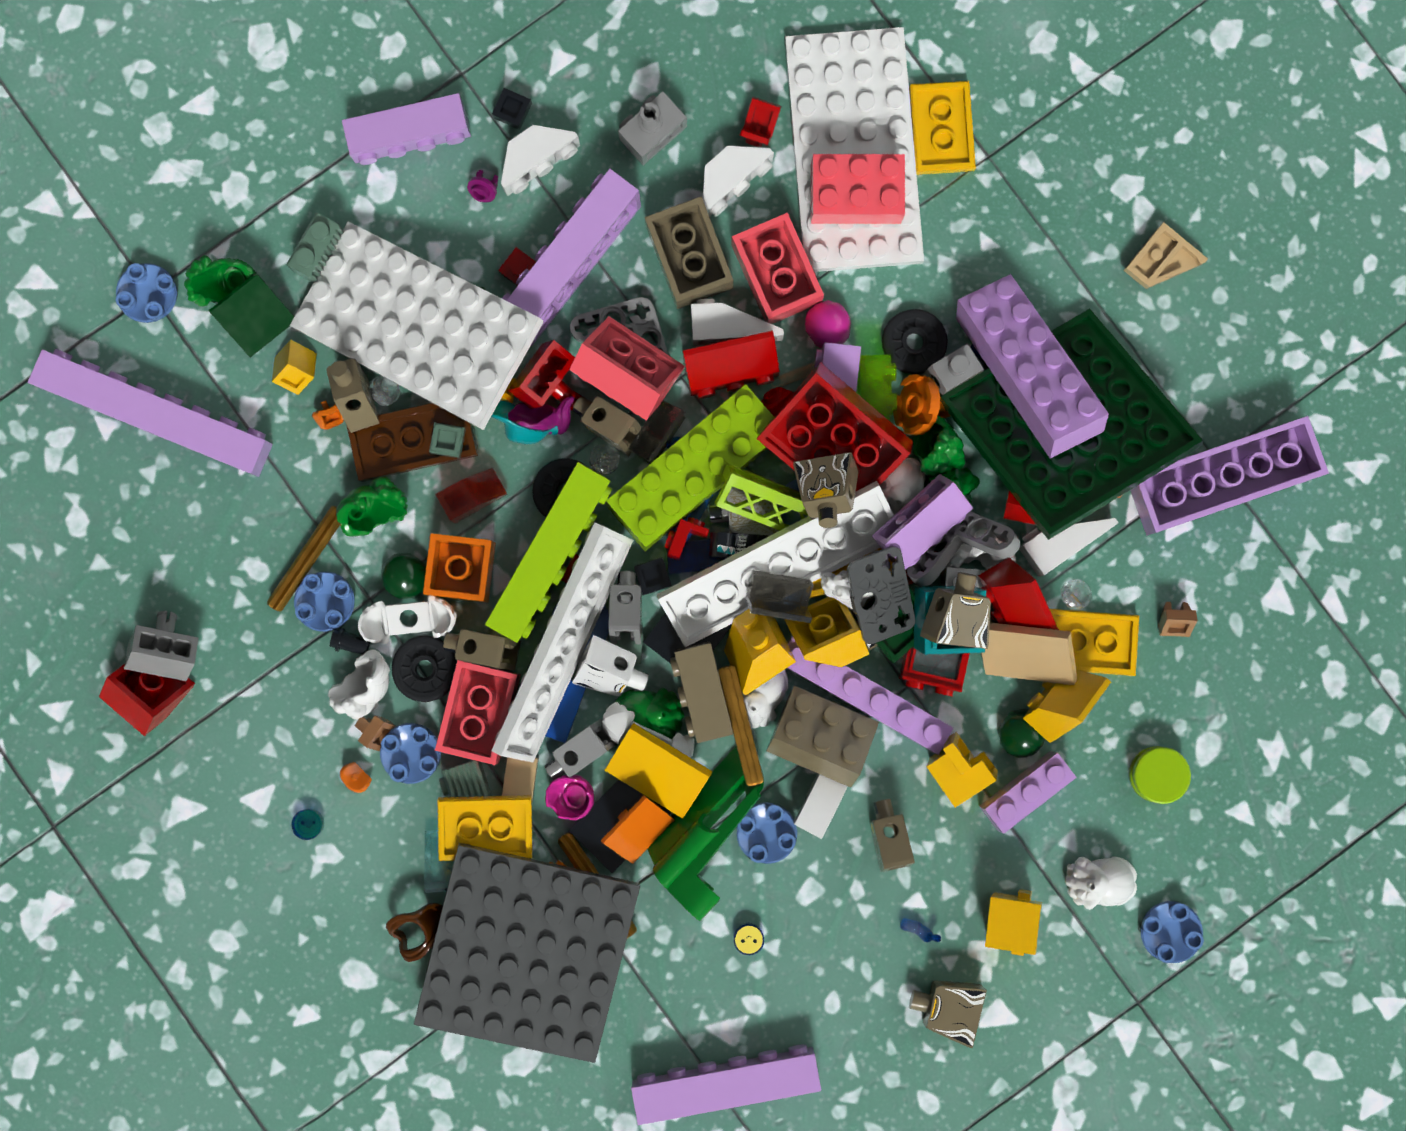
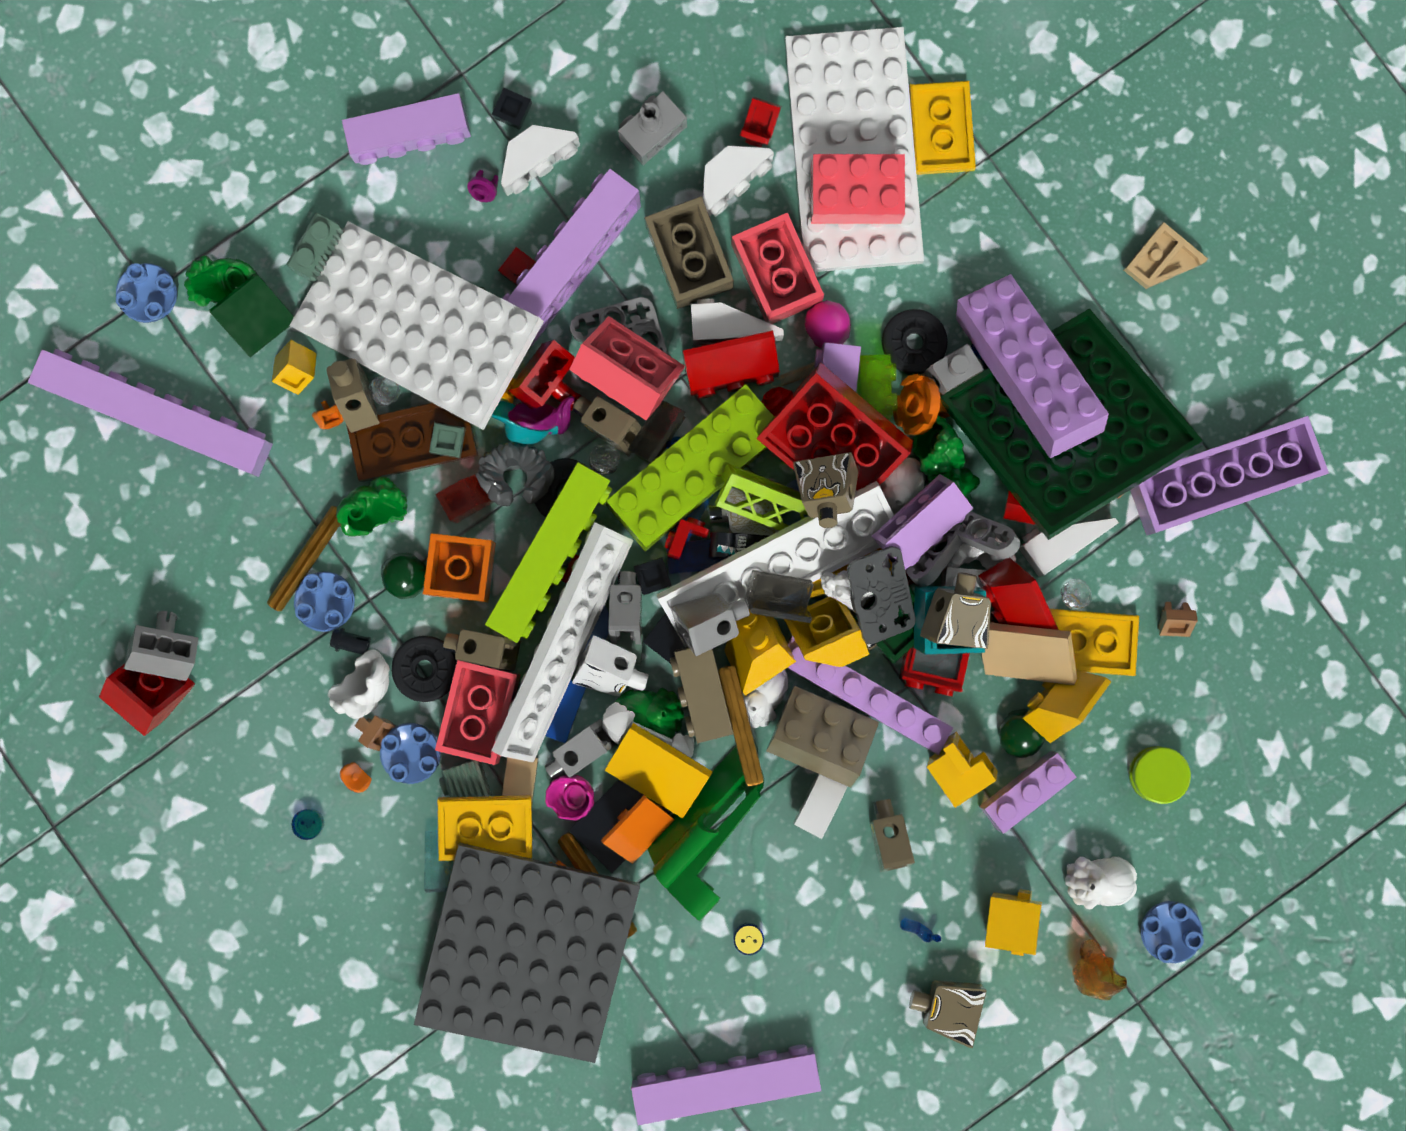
(383, 620): white piece -> none
(427, 918): reddish brown piece -> none
(509, 458): none -> dark grey piece
(708, 621): none -> light grey torso
(767, 833): medium blue dish -> none
(1096, 974): none -> clear orange piece

